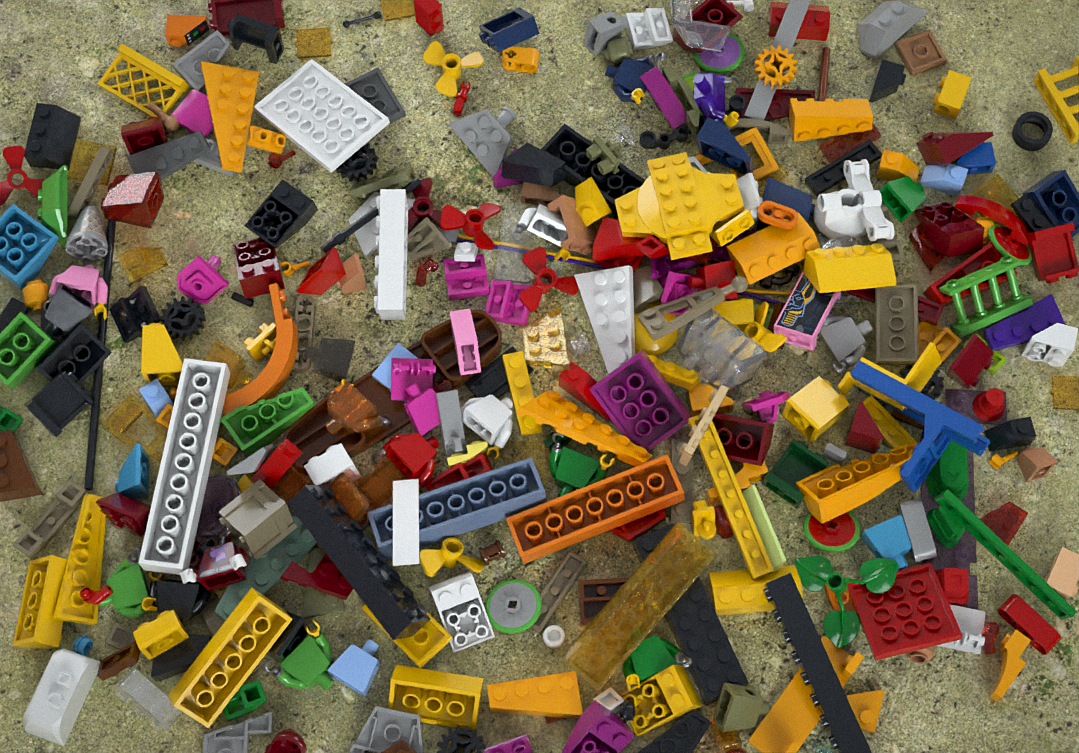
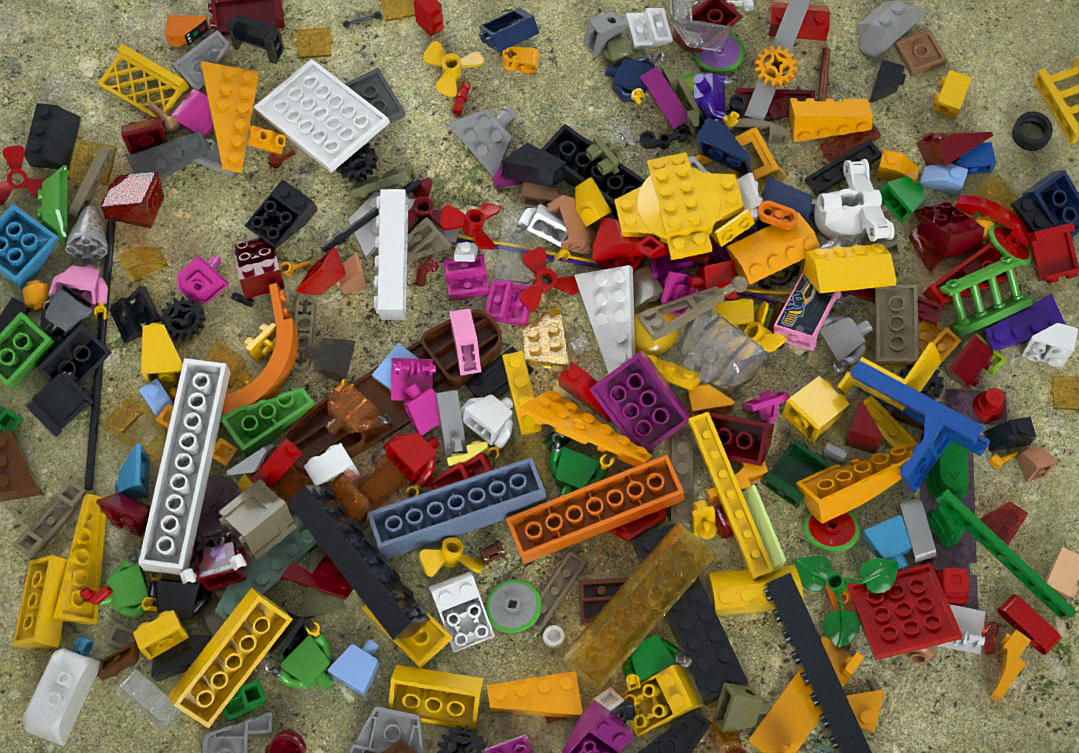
(405, 522): white sticker -> none
(444, 386): clear red arm -> none
(706, 417): tan wing -> none

